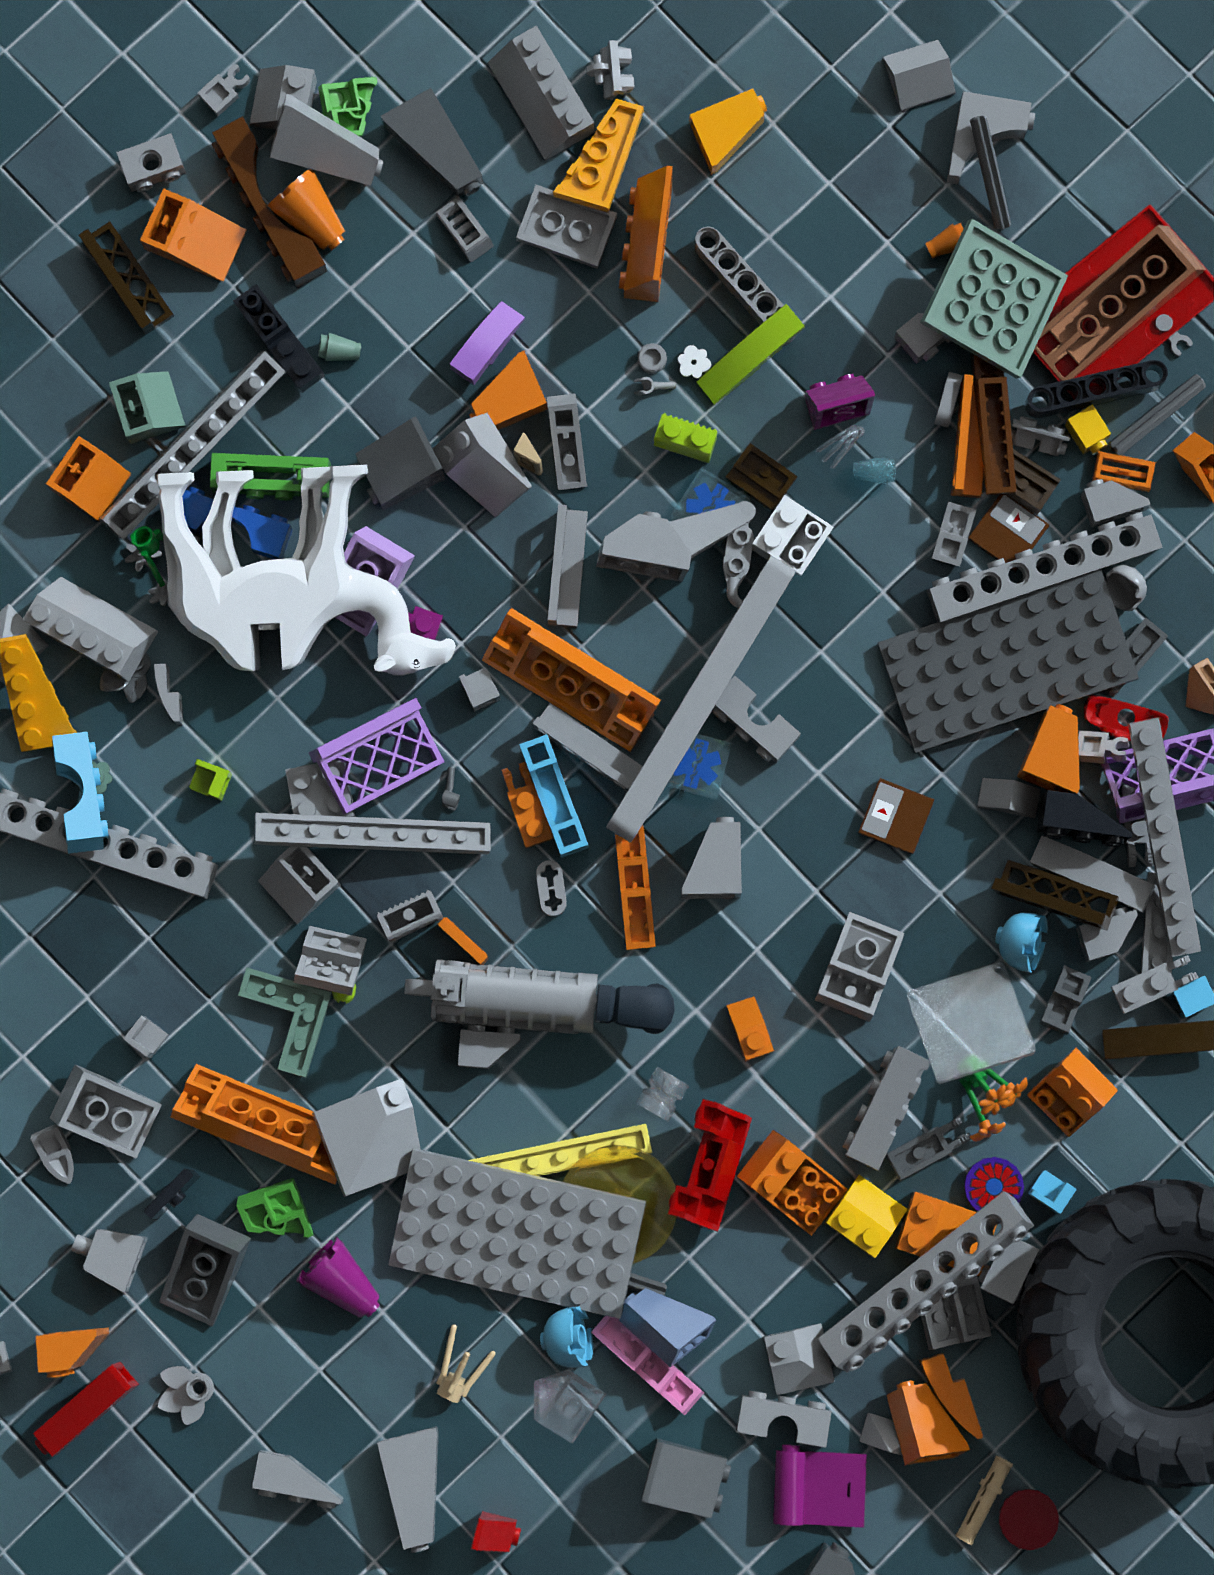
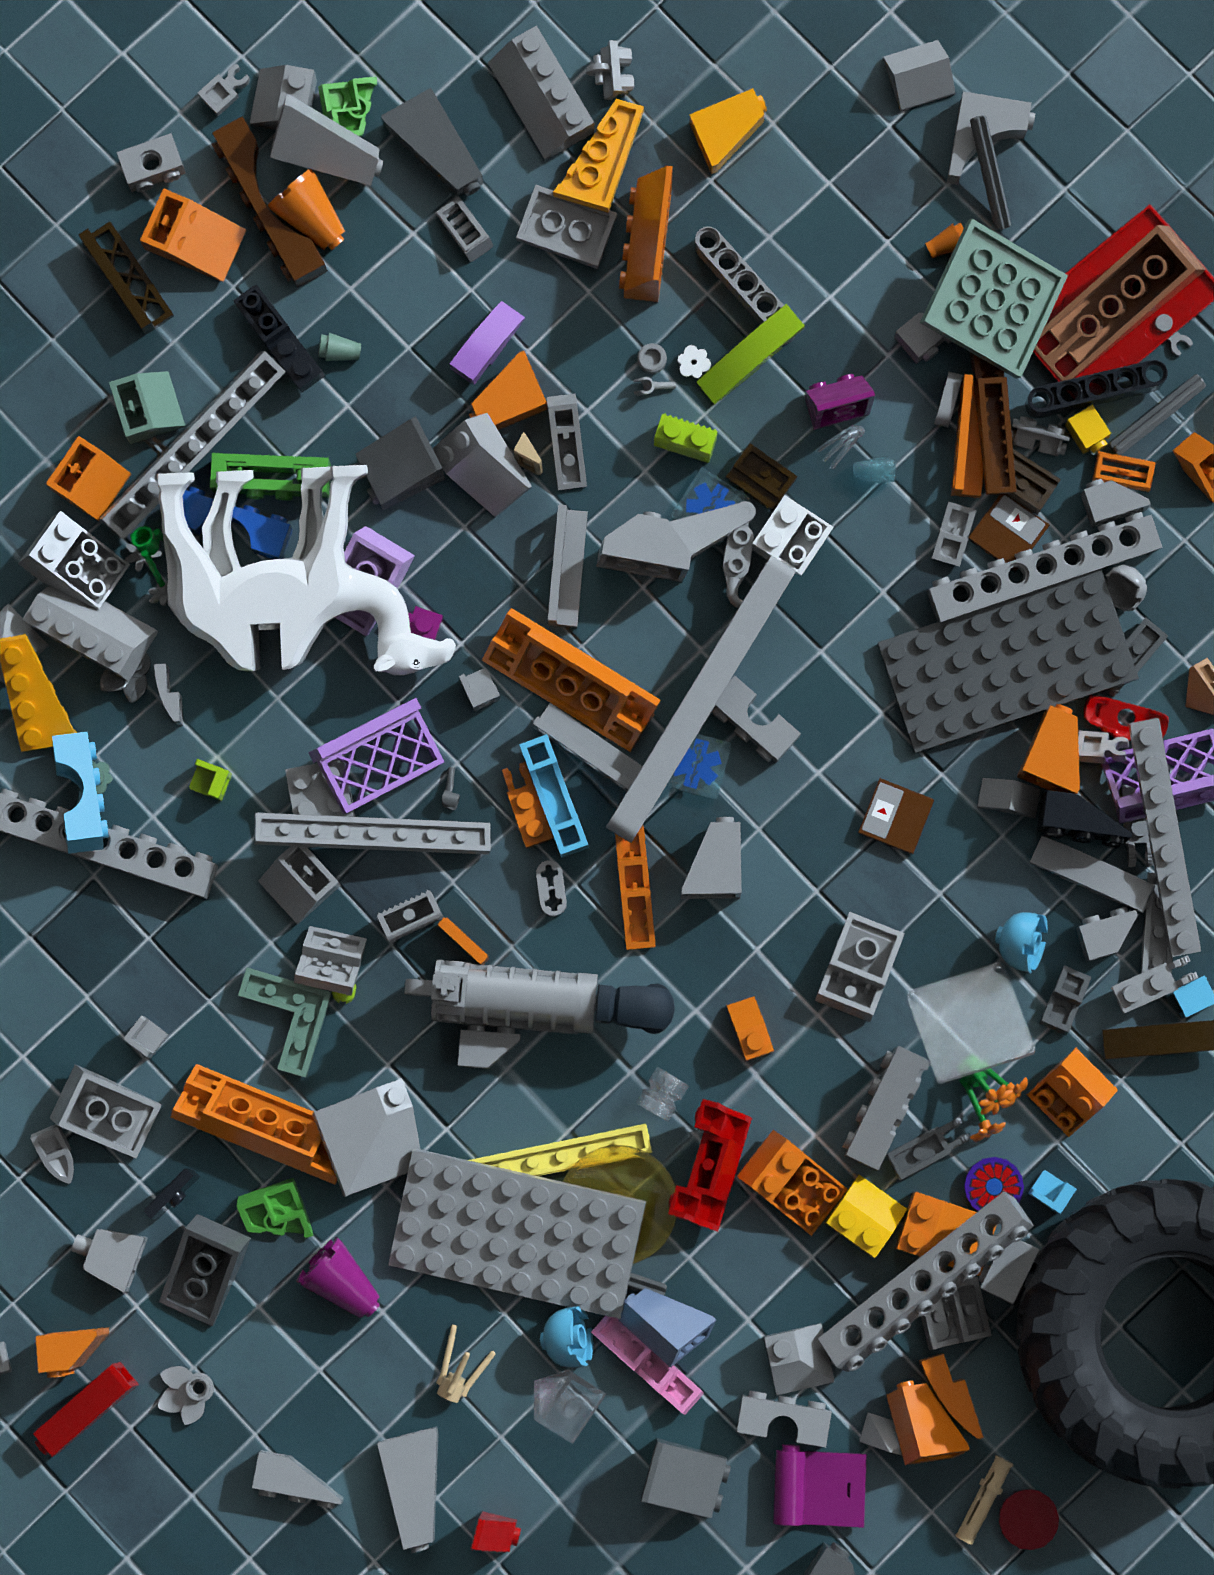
(74, 561): none -> light grey slope
(1050, 902): dark brown fence -> none

